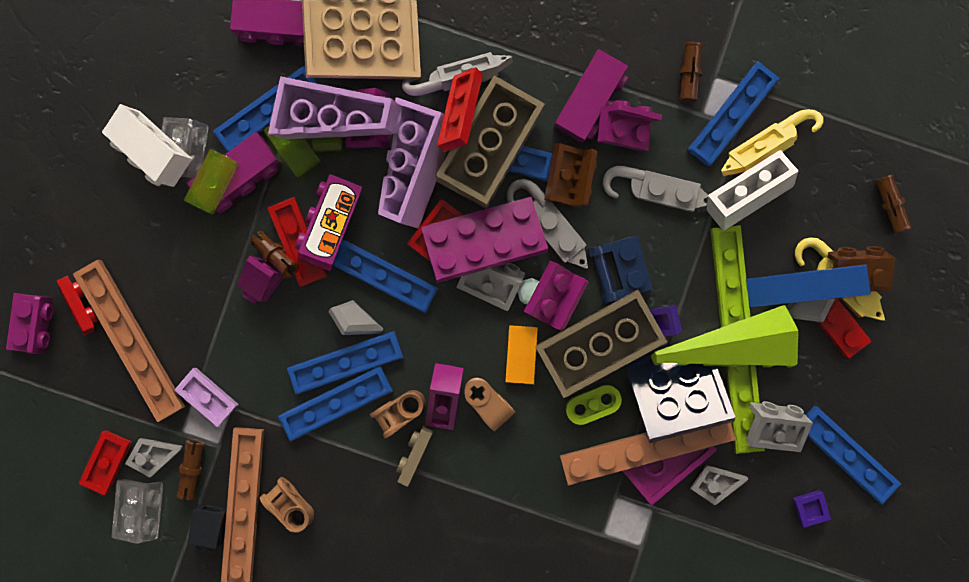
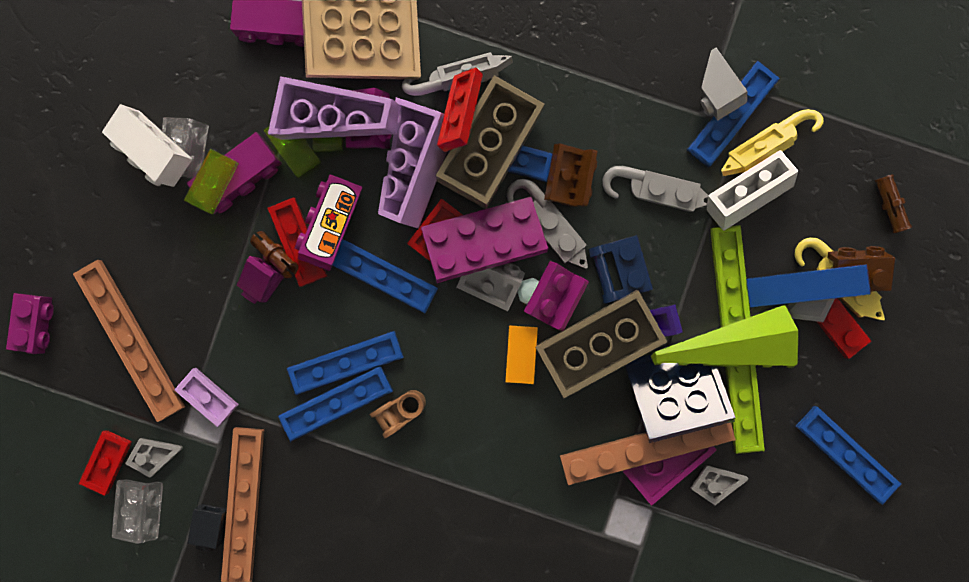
(72, 293): red plate -> none
(190, 469): reddish brown pin -> none
(254, 117): blue tile -> none
(286, 504): medium nougat piece -> none
(353, 319): light grey piece -> none
(408, 465): dark tan plate -> none
(444, 396): magenta slope -> none
(491, 406): medium nougat piece -> none
(591, 94): magenta brick -> none
(593, 406): lime plate -> none
(626, 125): magenta bracket -> none
(691, 72): reddish brown pin -> none
(721, 87): none -> light grey slope
(778, 427): light grey bracket -> none
(811, 508): dark purple plate -> none

